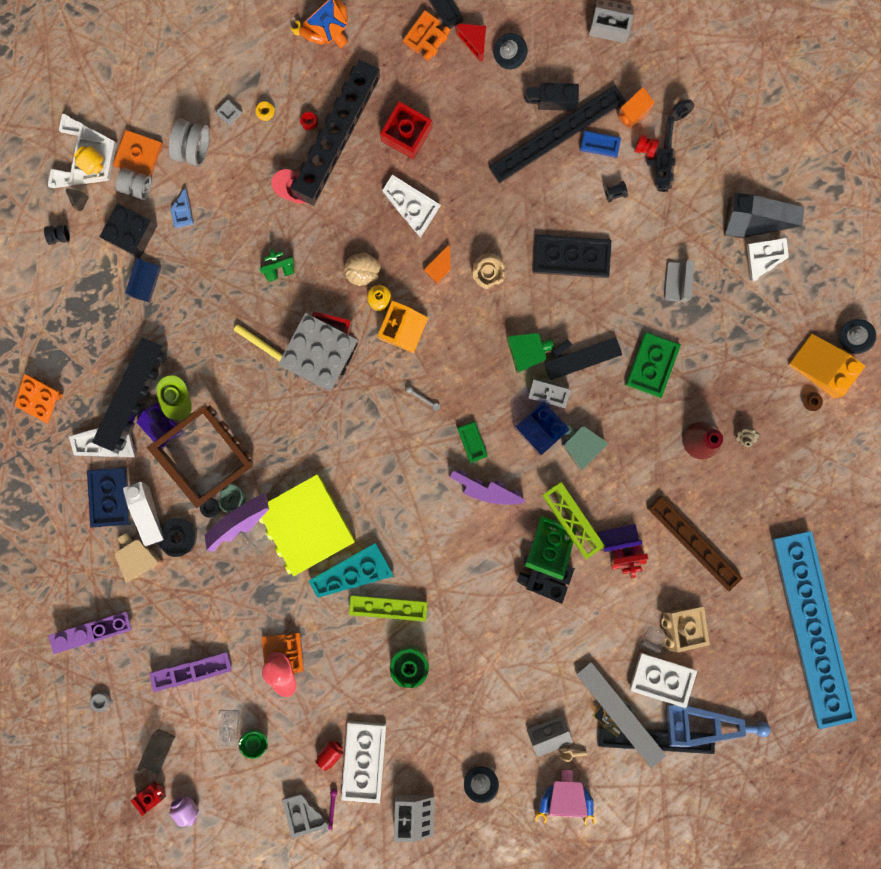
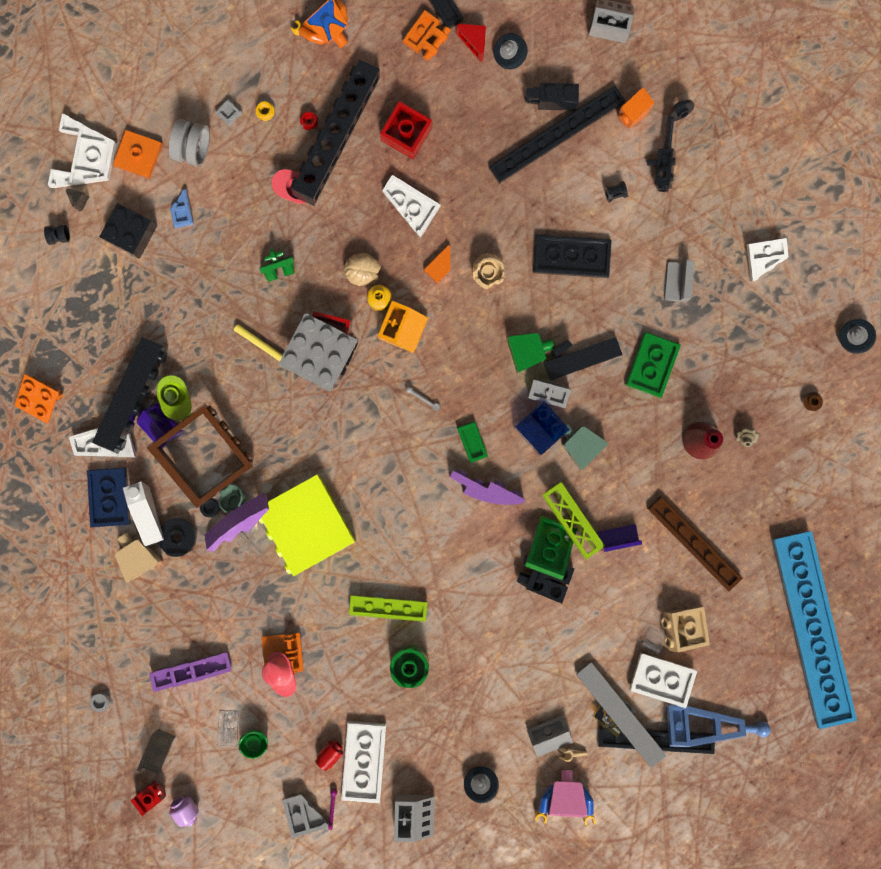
(89, 160): yellow head -> none
(89, 632): medium lavender slope -> none
(130, 182): light grey wheel -> none
(143, 280): dark blue panel -> none
(357, 570): teal wing -> none
(600, 144): blue tile -> none
(637, 558): red hips -> none
(646, 145): red wheel -> none
(759, 215): black wedge -> none
(827, 366): light orange slope -> none

